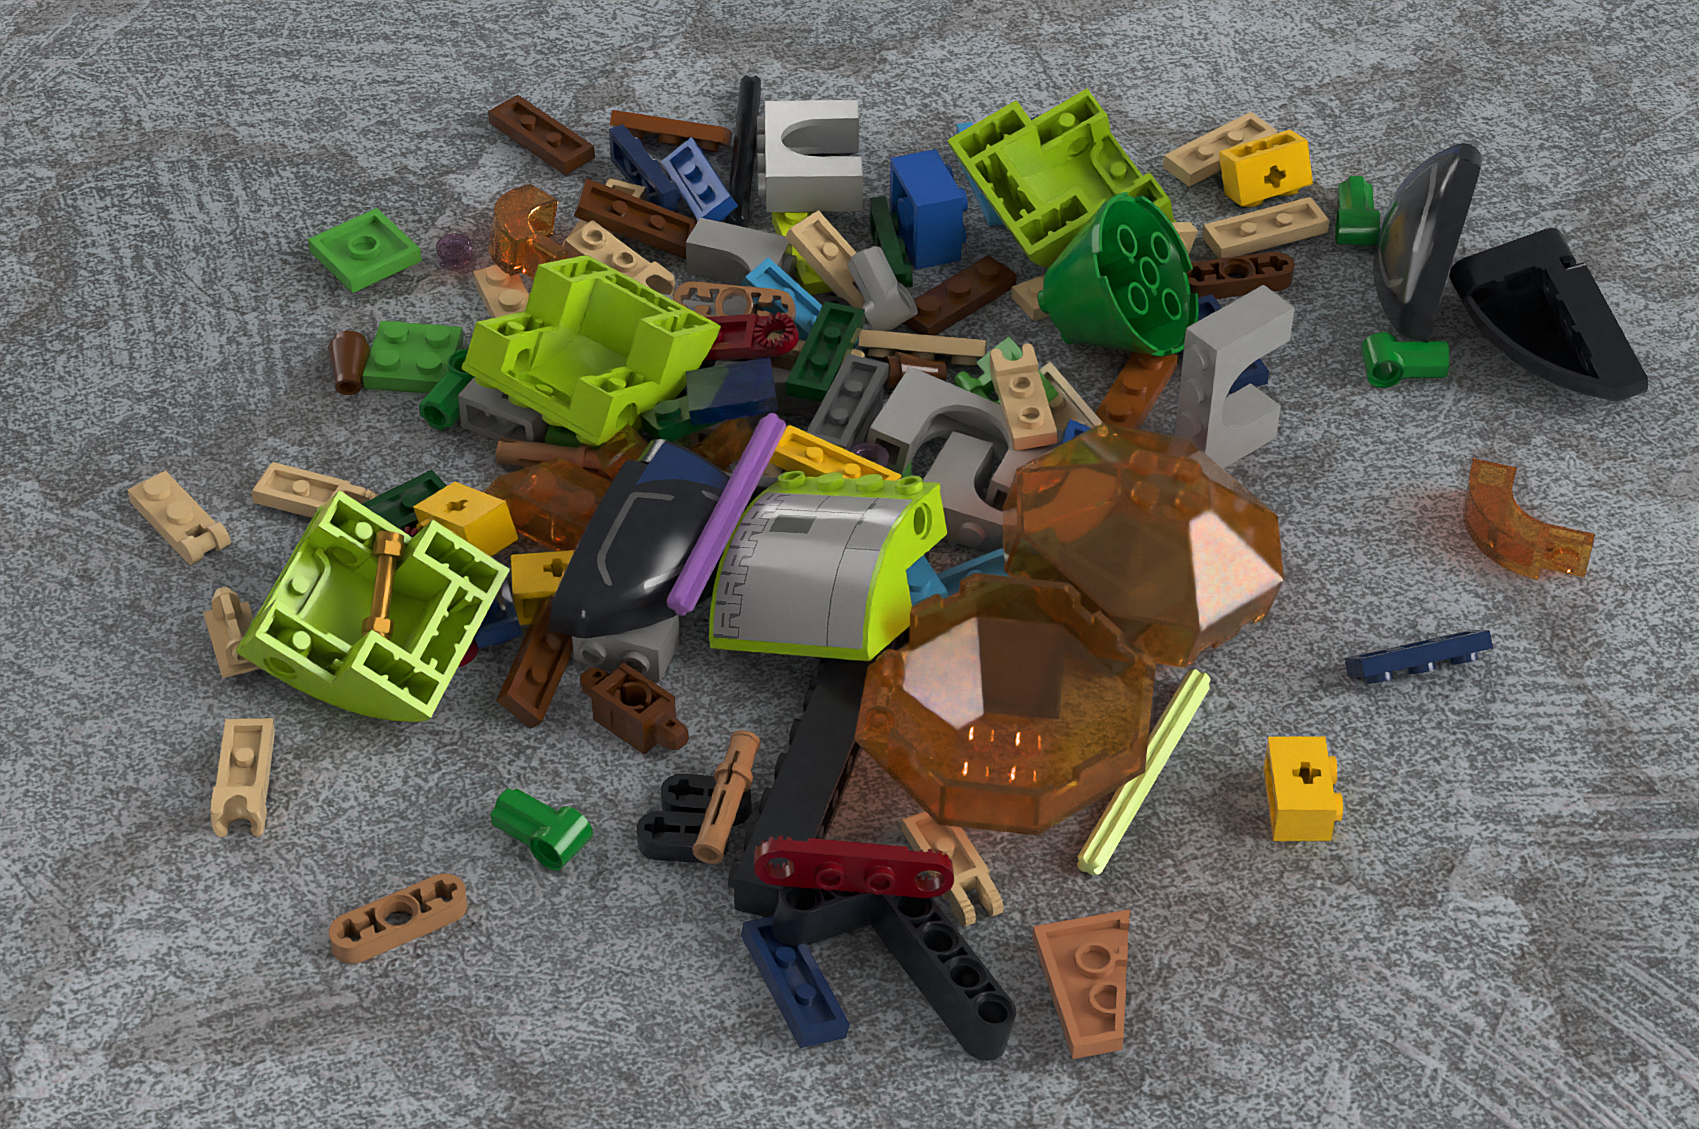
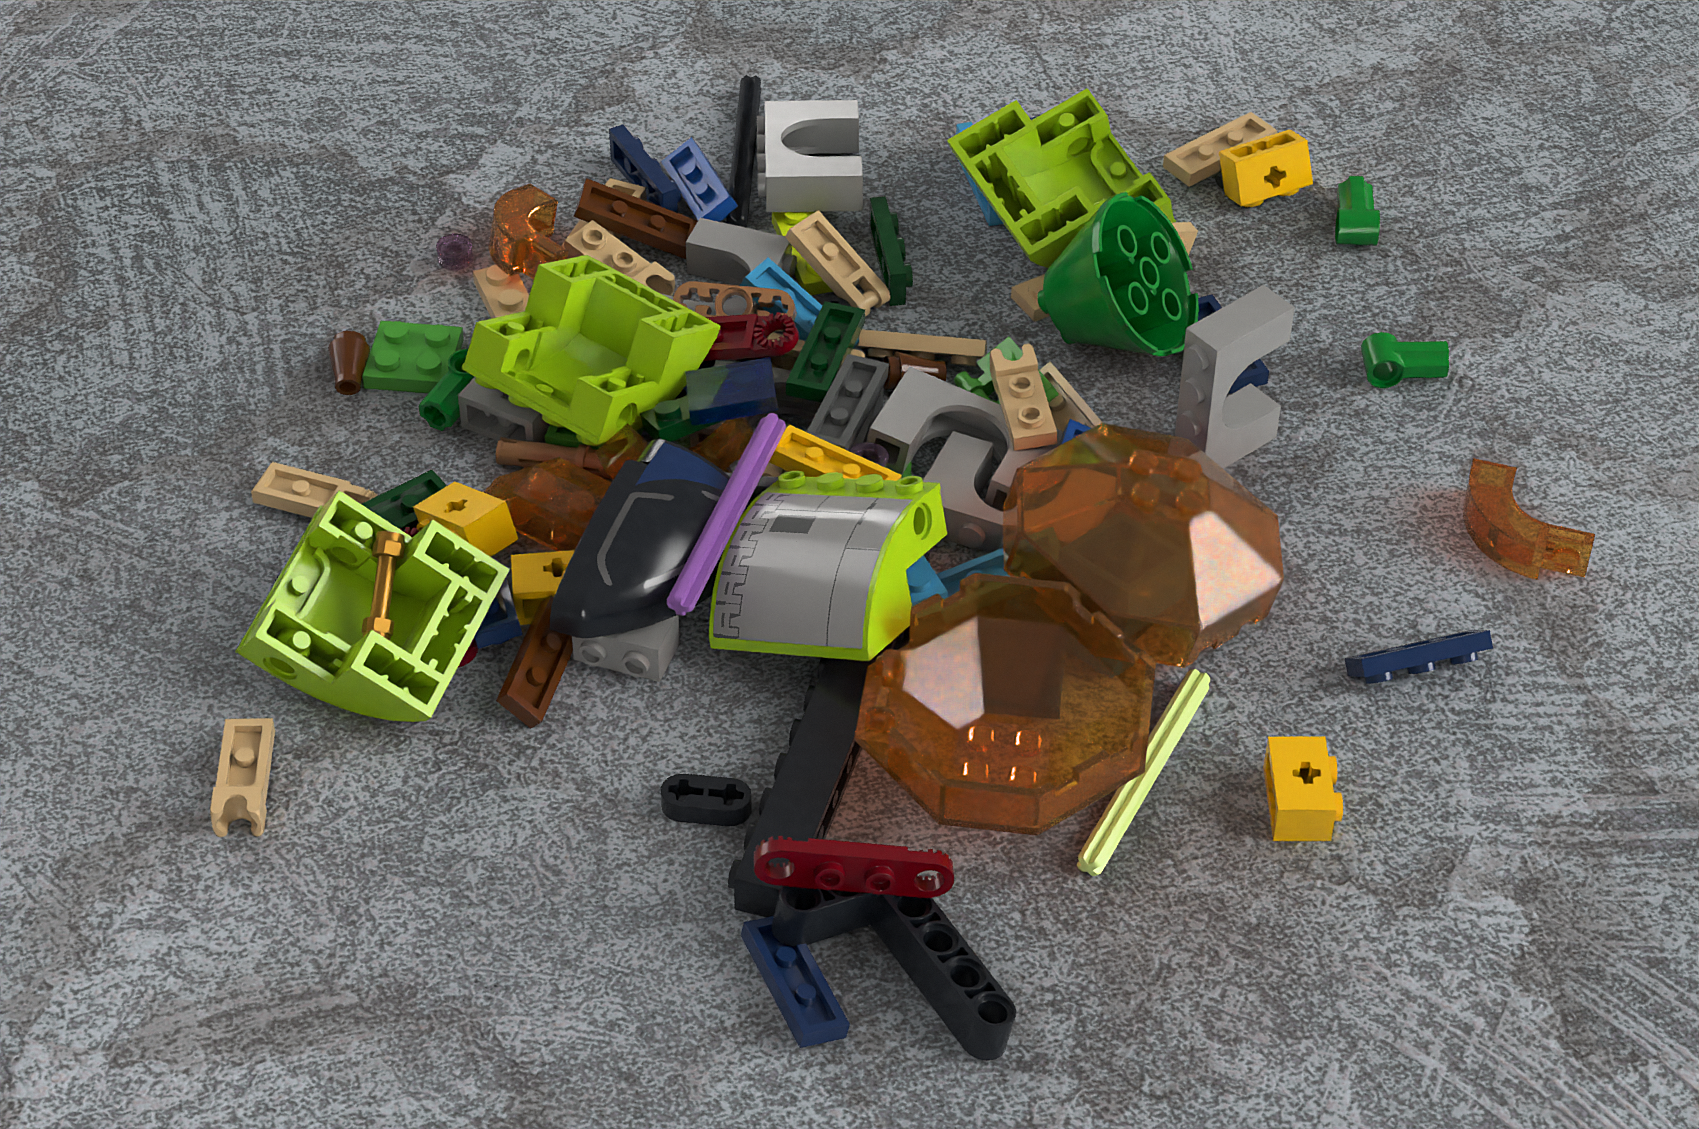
(178, 517): tan plate -> none
(226, 628): tan hinge -> none
(364, 250): bright green plate -> none
(391, 936): medium nougat beam -> none
(541, 134): reddish brown plate -> none
(550, 834): green piece -> none
(634, 708): reddish brown piece -> none
(673, 131): dark orange plate -> none
(678, 837): black beam -> none
(732, 780): medium nougat pin -> none
(885, 299): light grey piece -> none
(927, 208): blue brick -> none
(961, 296): reddish brown plate -> none
(968, 866): tan hinge -> none
(1087, 978): nougat wing -> none
(1136, 389): dark orange plate -> none
(1265, 228): tan plate -> none
(1271, 269): reddish brown beam -> none
(1422, 238): black panel -> none
(1549, 316): black panel -> none

